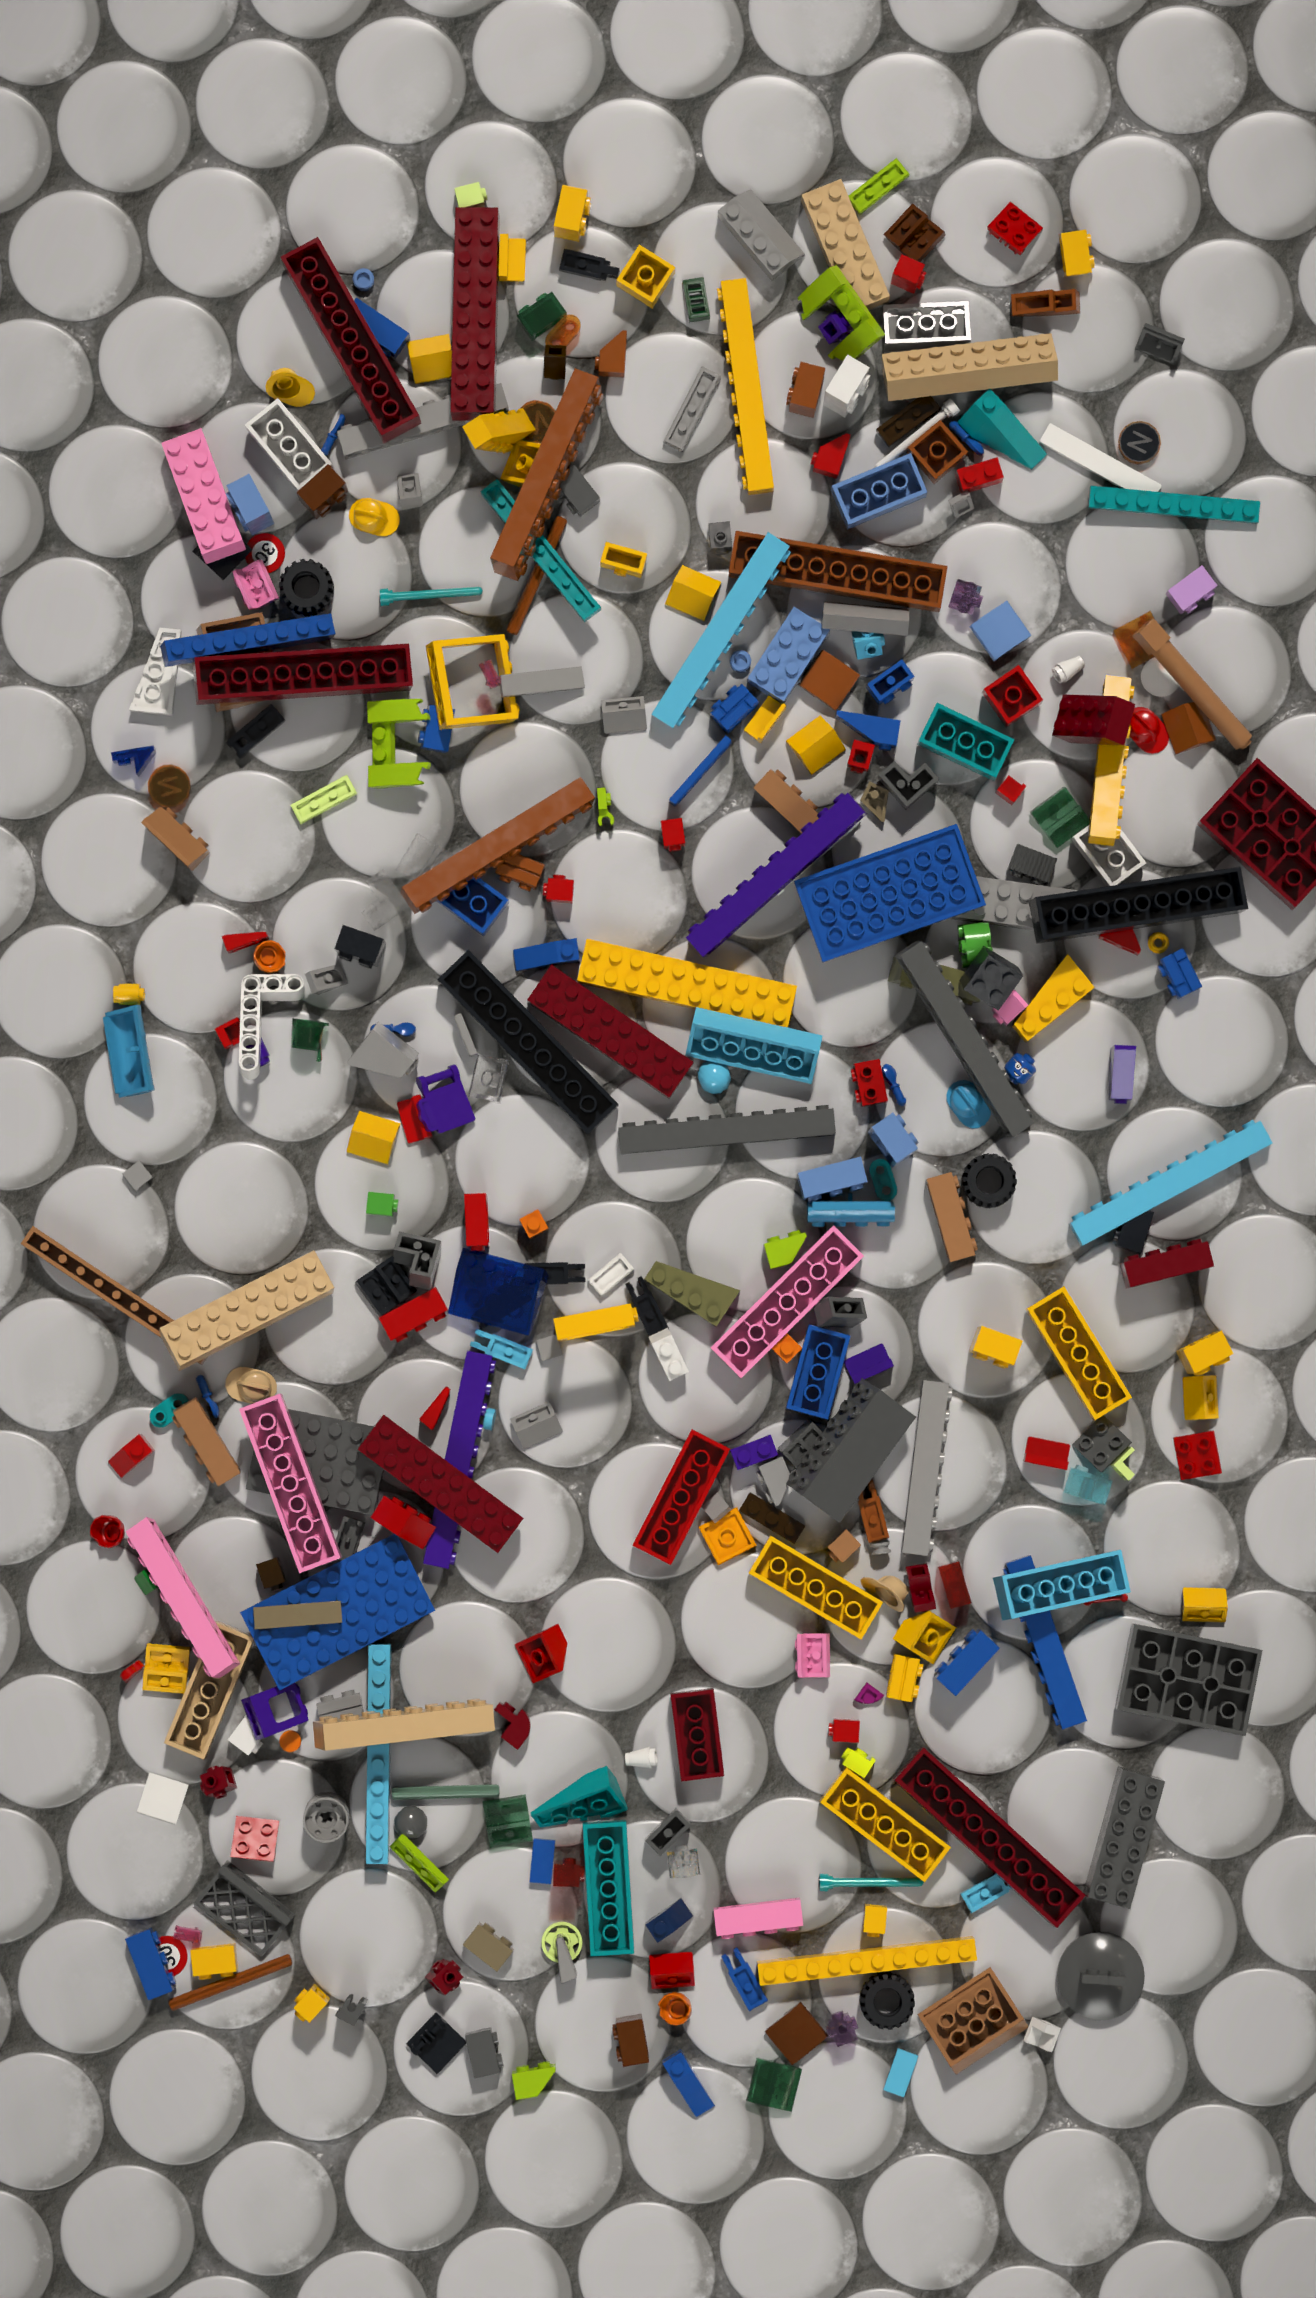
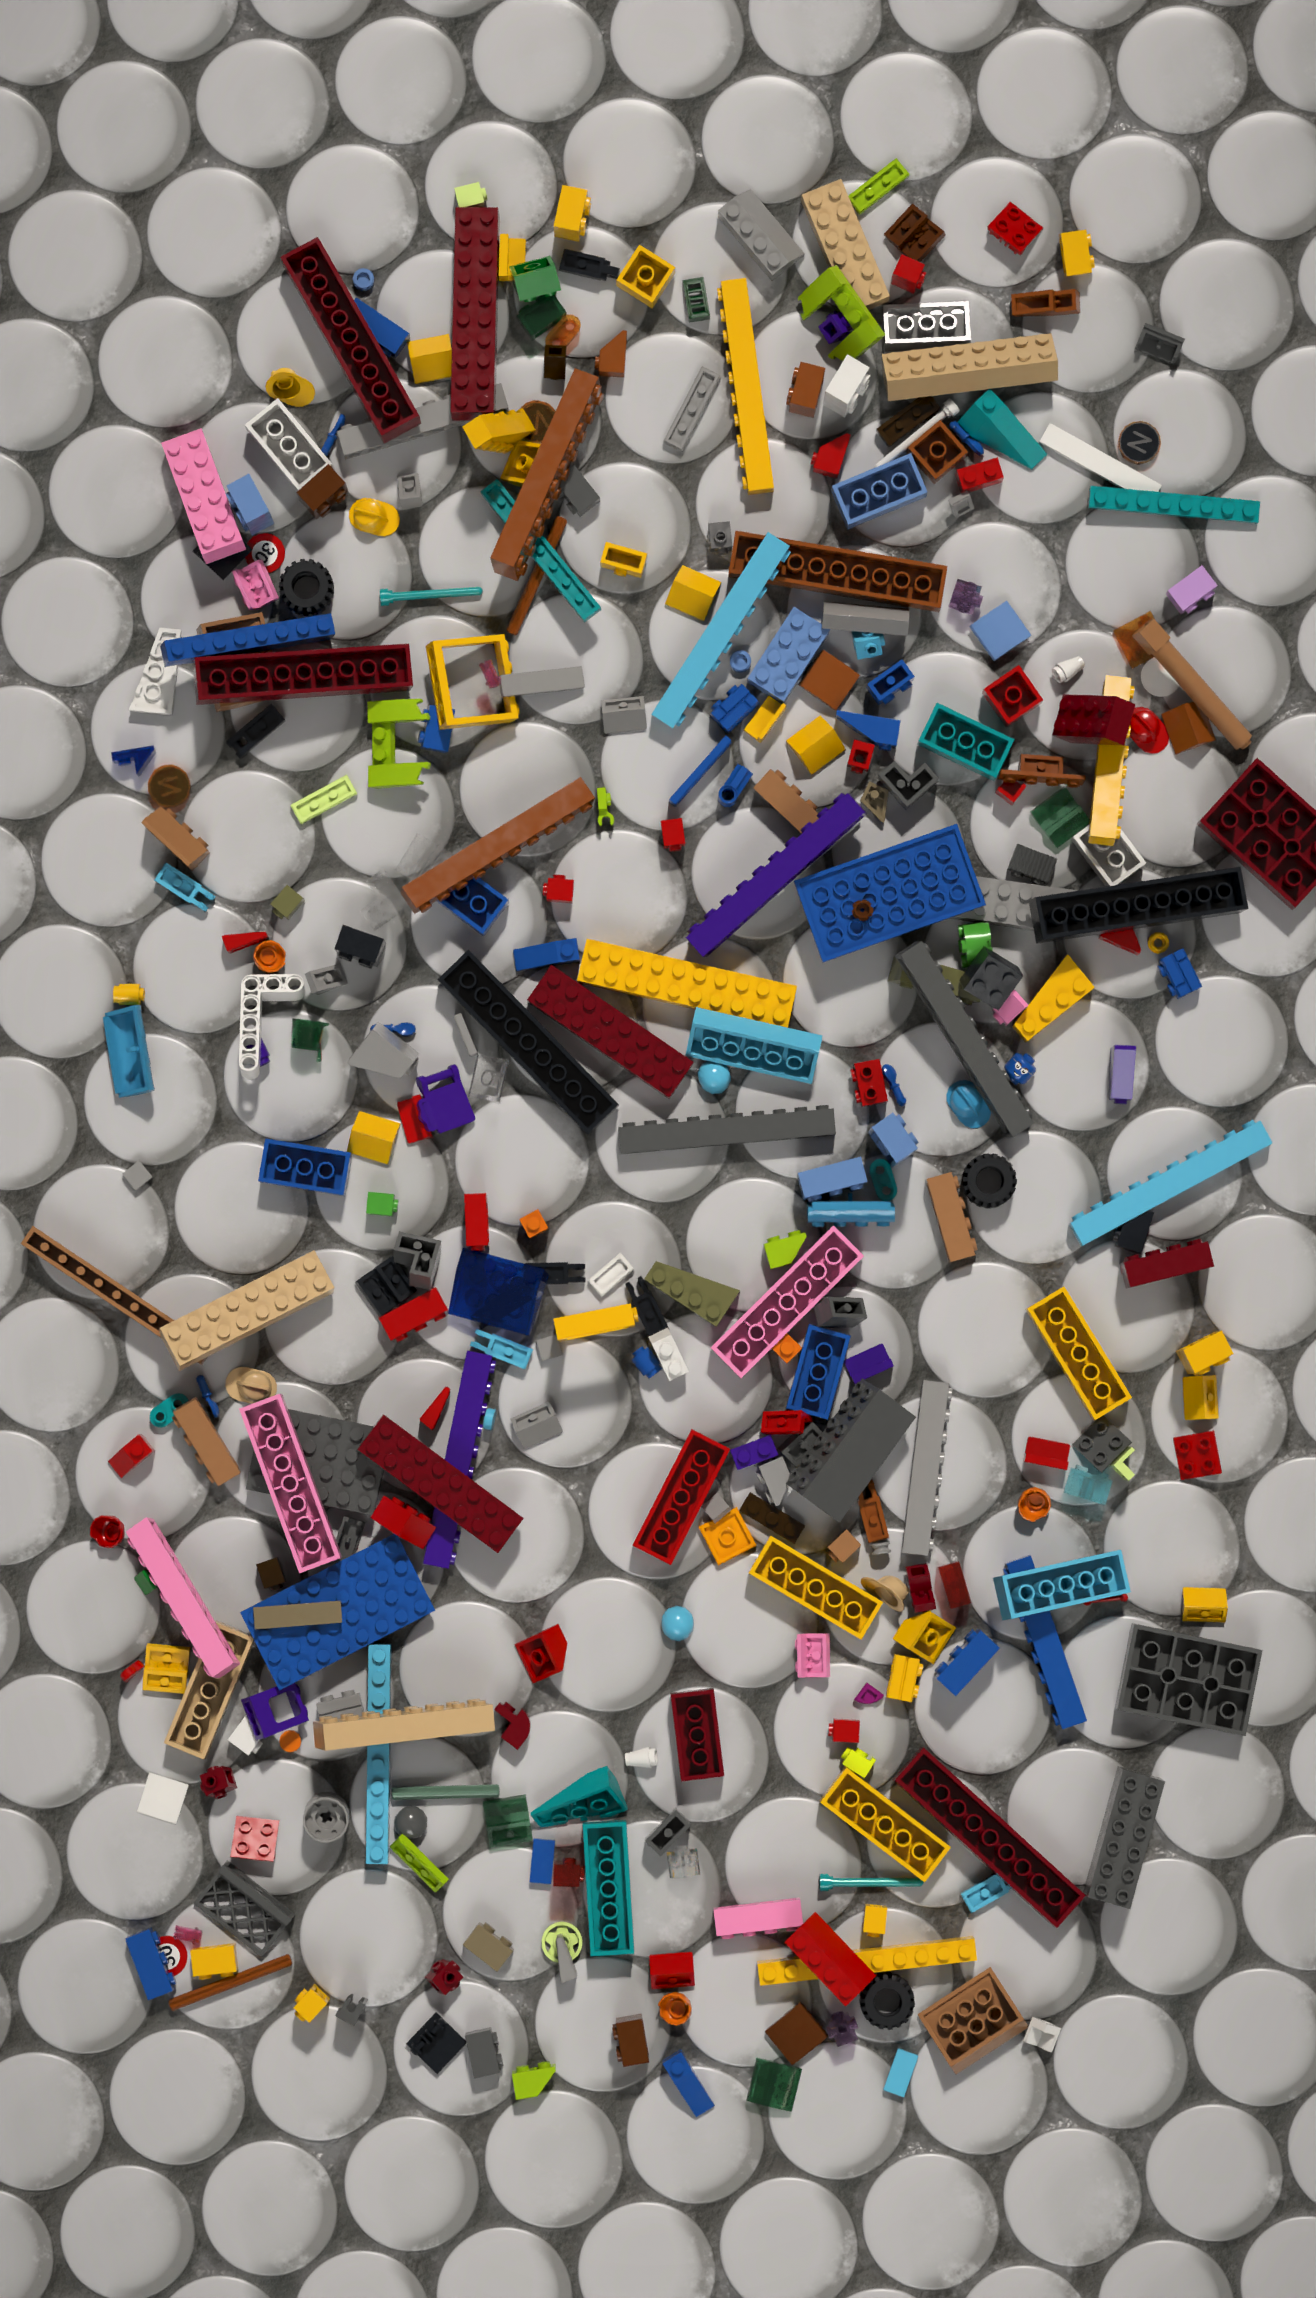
(182, 885): none -> medium azure hinge
(229, 1033): red panel -> none
(286, 903): none -> olive brick
(305, 1167): none -> blue brick
(522, 871): dark orange brick -> none
(535, 279): none -> green brick
(646, 1362): none -> blue brick
(668, 1920): dark blue slope -> none
(677, 1623): none -> medium azure hair
(734, 784): none -> blue piece
(745, 1981): blue hinge -> none
(784, 1422): none -> red panel
(830, 1959): none -> red slope
(866, 905): none -> reddish brown plate
(995, 1346): yellow brick -> none
(1034, 1504): none -> orange hair
(1042, 770): none -> dark orange bracket
(1100, 1975): dark grey bracket -> none

